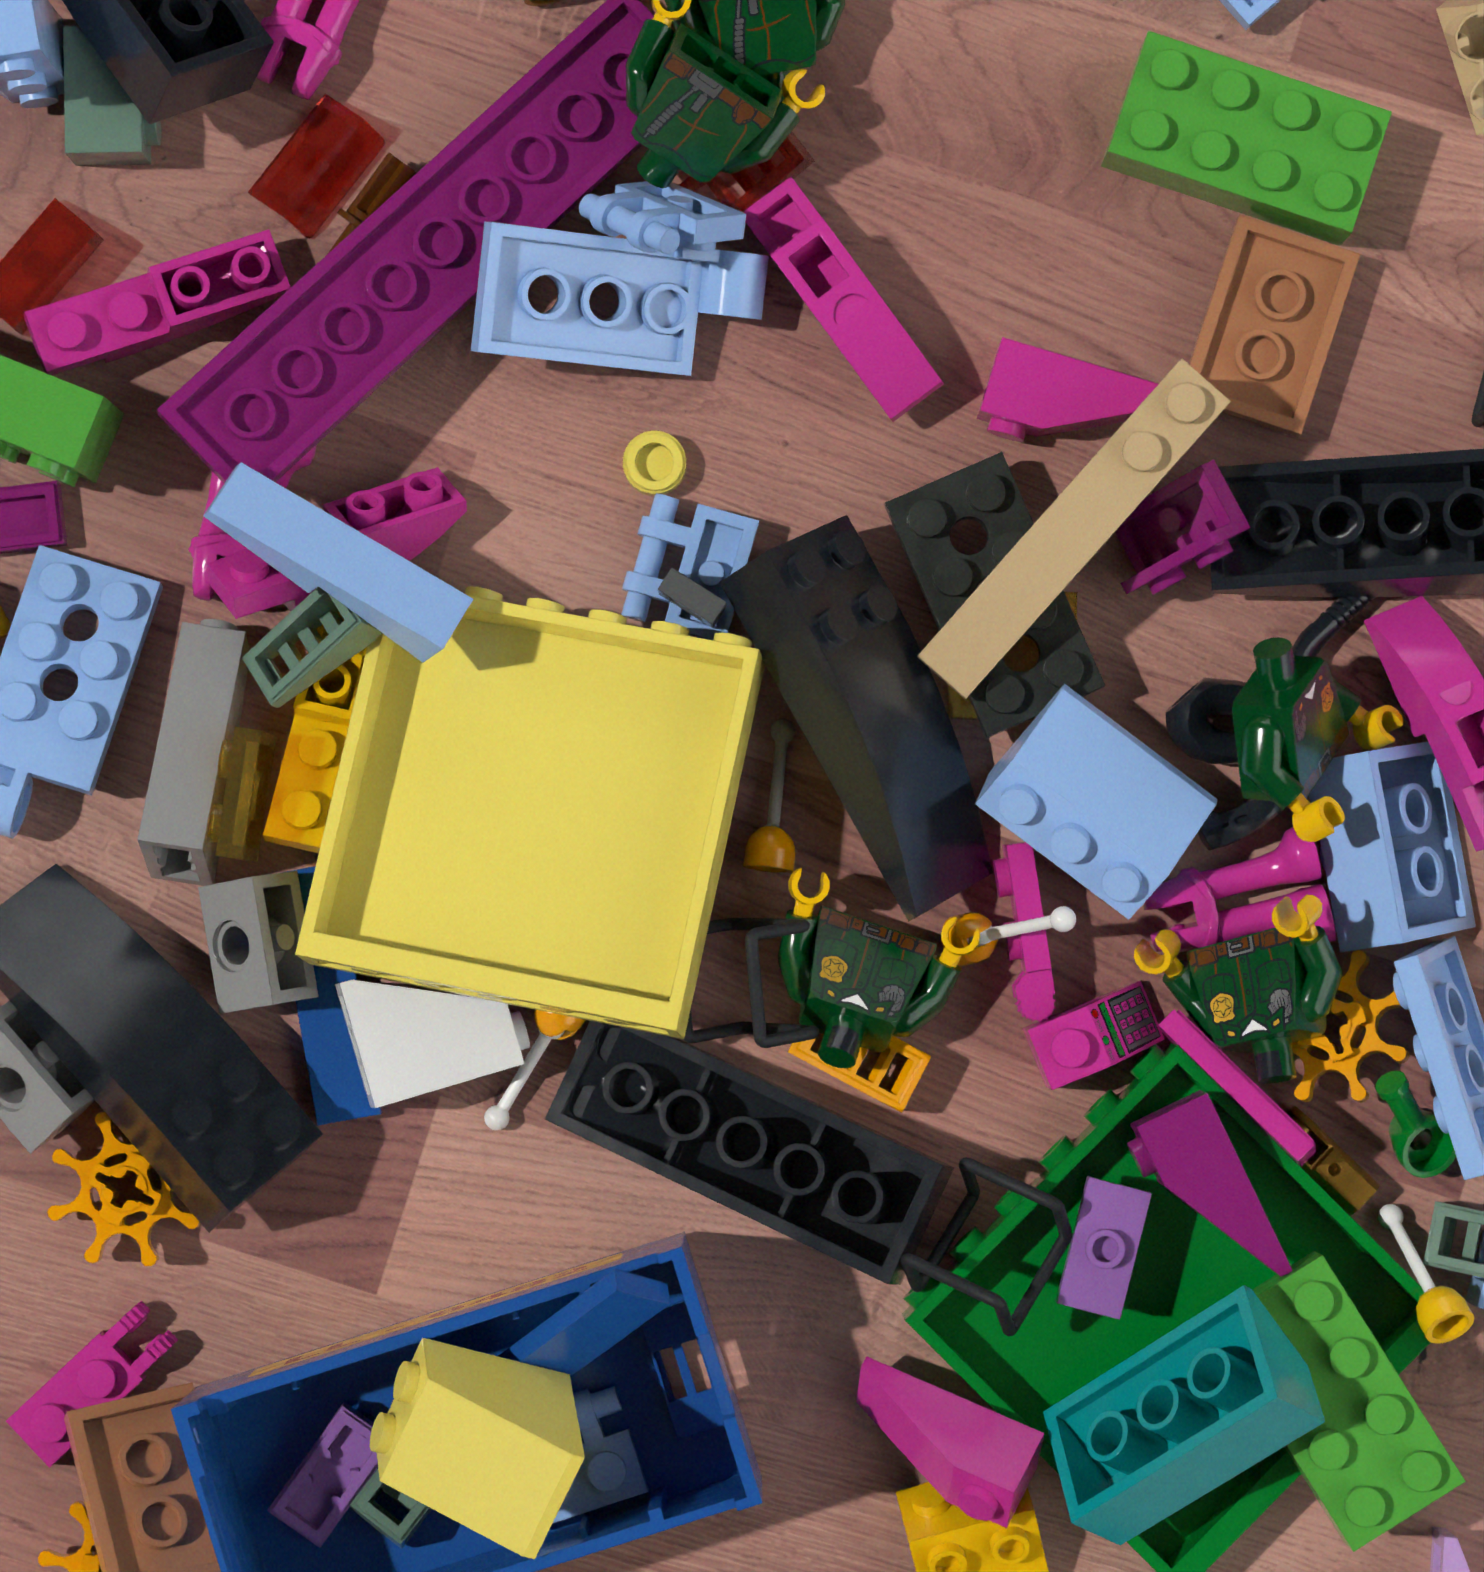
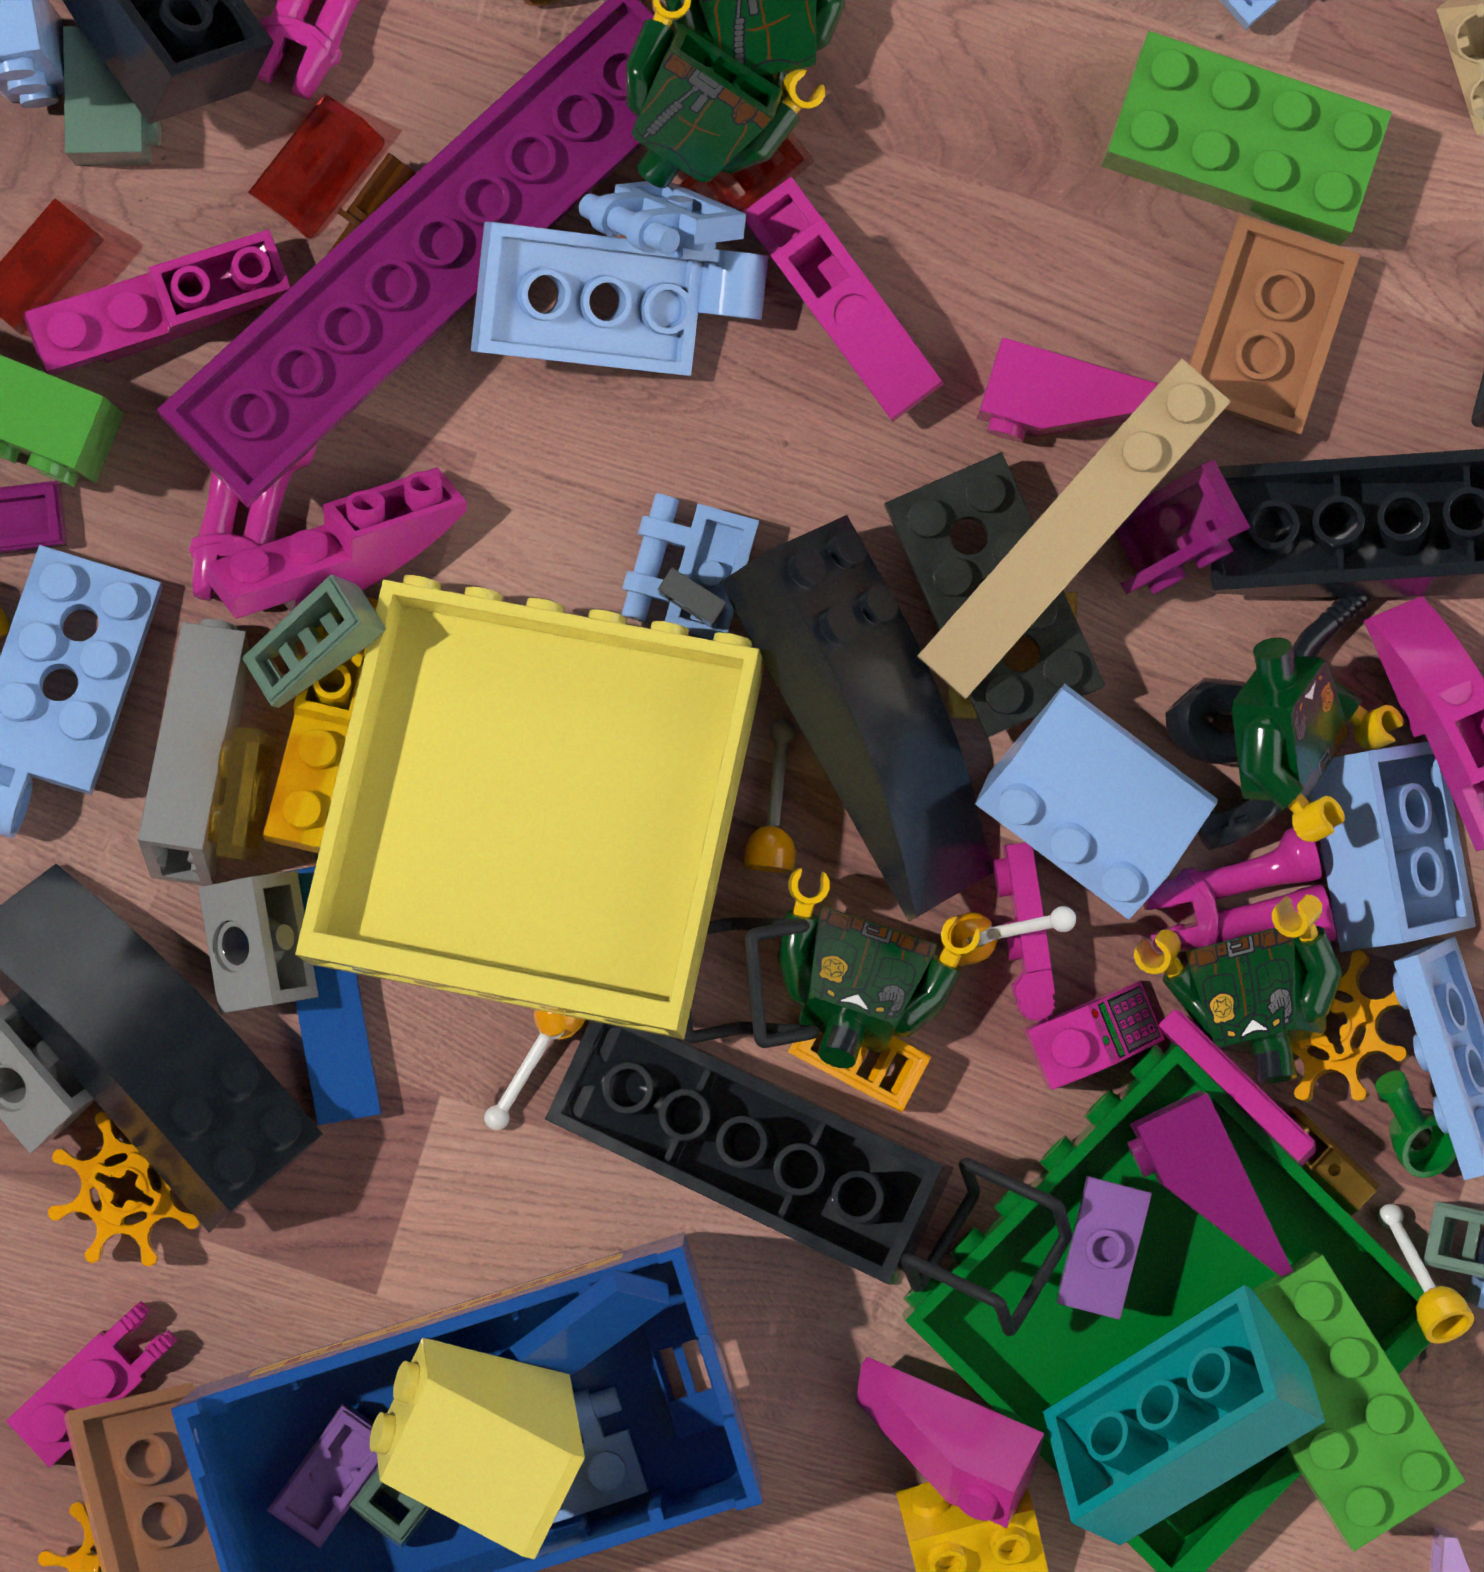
(351, 567): light blue slope -> none
(426, 1039): white slope -> none
(654, 463): light yellow tile -> none

